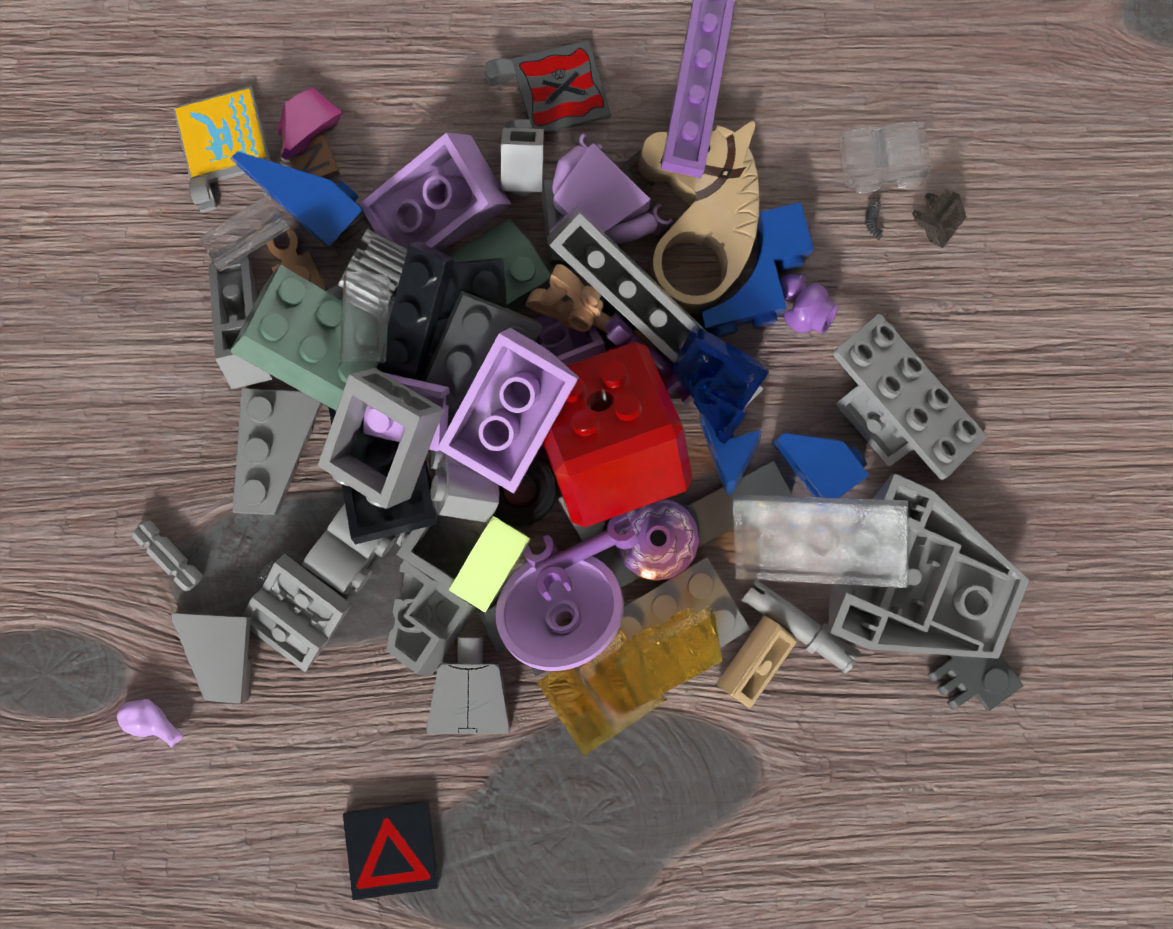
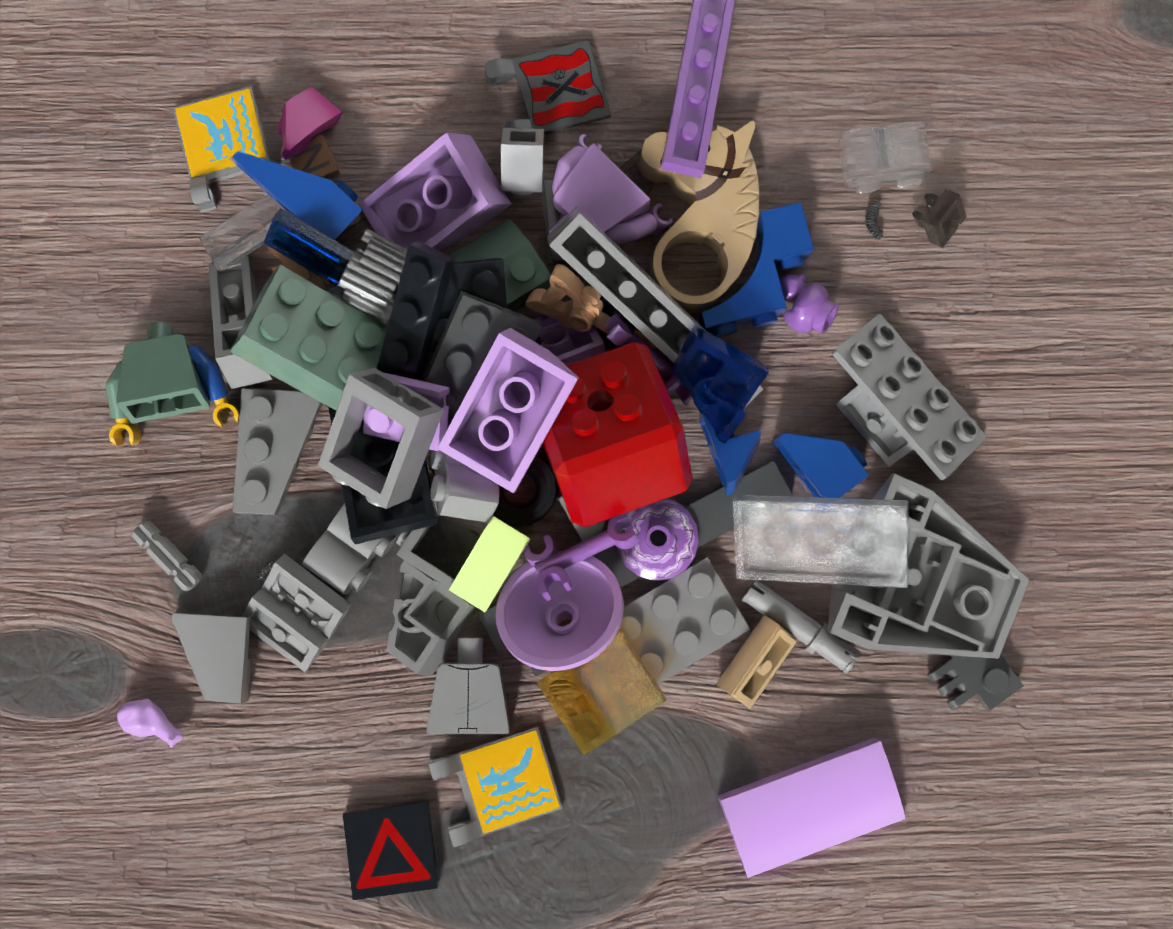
(163, 380): none -> sand green torso
(308, 247): none -> clear blue tile
(364, 317): clear tile -> none
(501, 784): none -> flag
(669, 654): clear yellow slope -> none
(812, 806): none -> lavender slope

